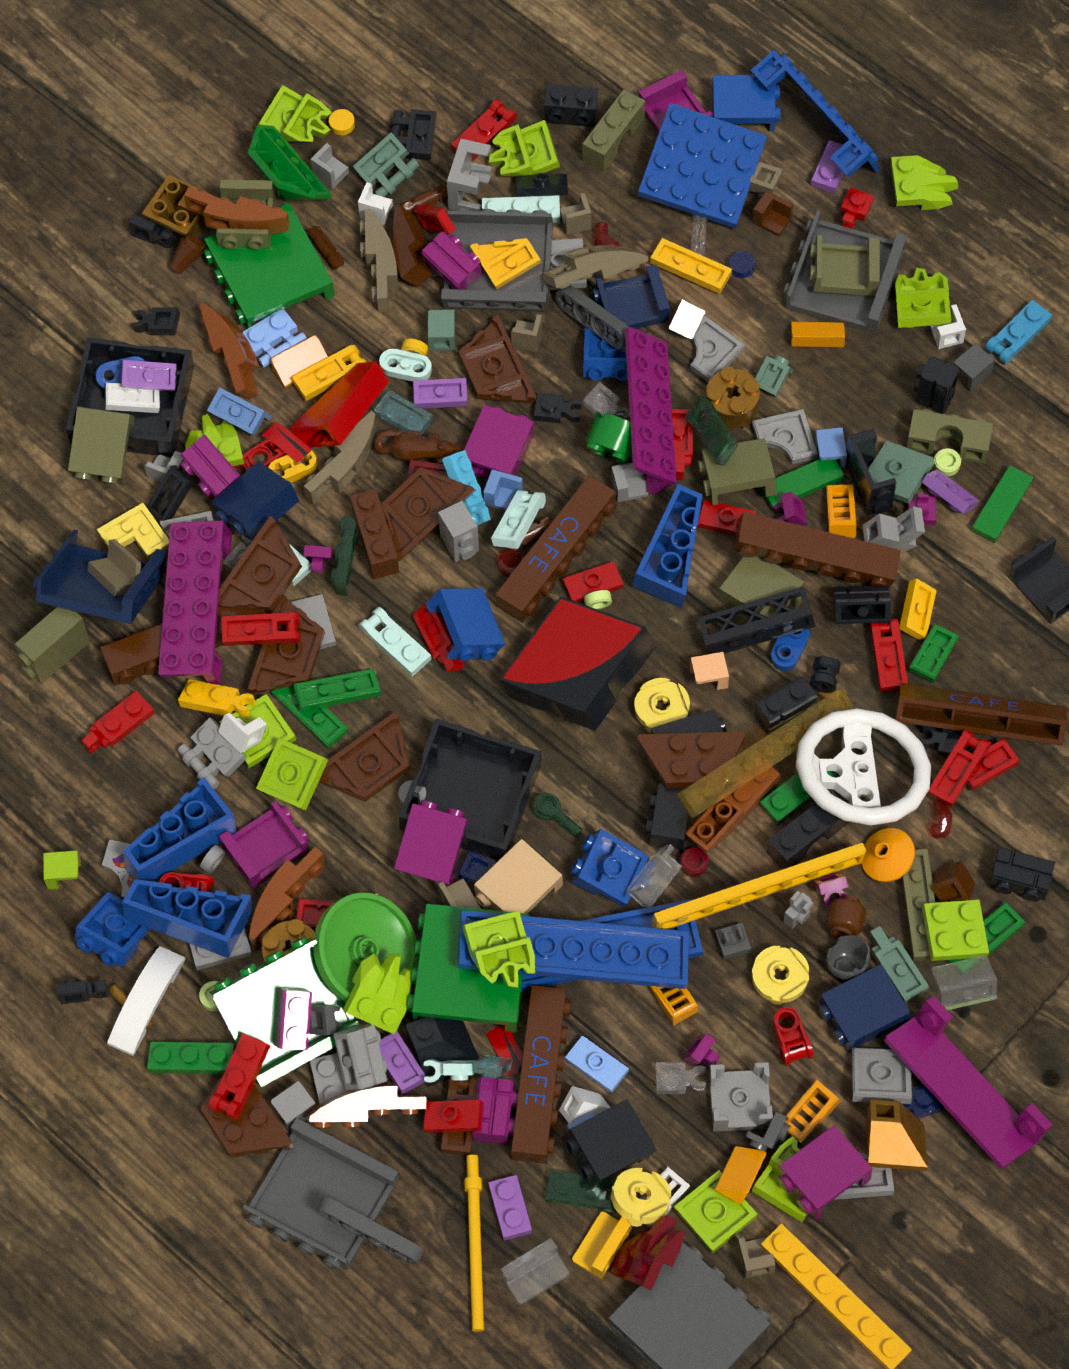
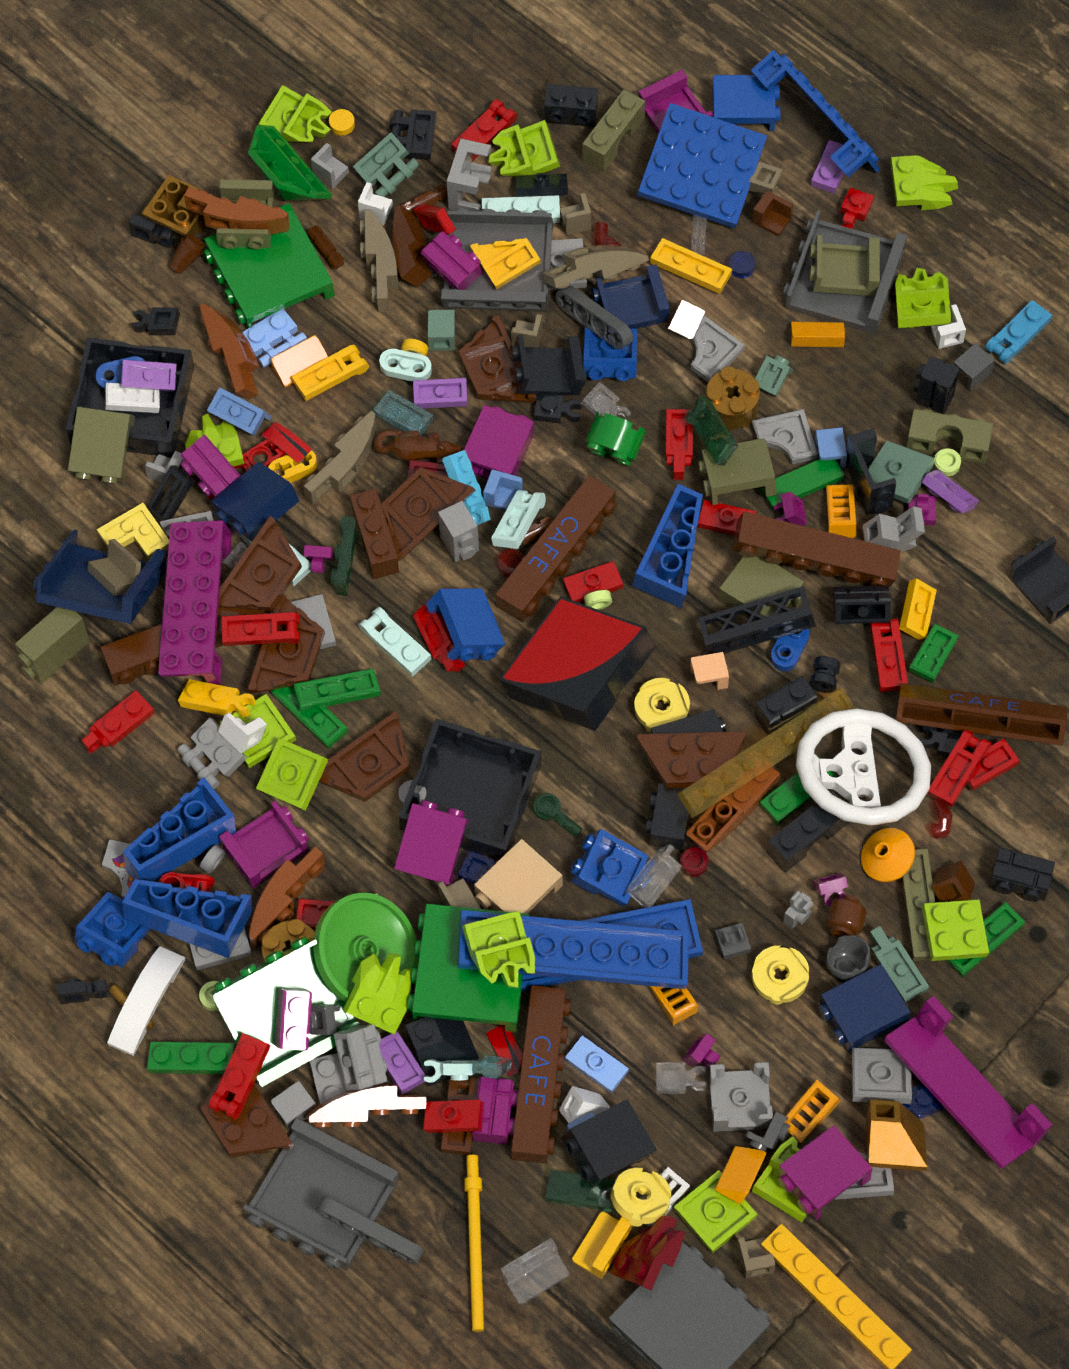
(60, 867): lime panel -> none
(341, 407): red slope -> none
(510, 1207): medium lavender plate -> none
(548, 369): none -> black panel
(628, 482): light grey panel -> none
(650, 409): magenta bracket -> none
(759, 887): yellow tile -> none
(793, 1041): red piece -> none
(965, 982): clear panel -> none
(1002, 504): green tile -> none

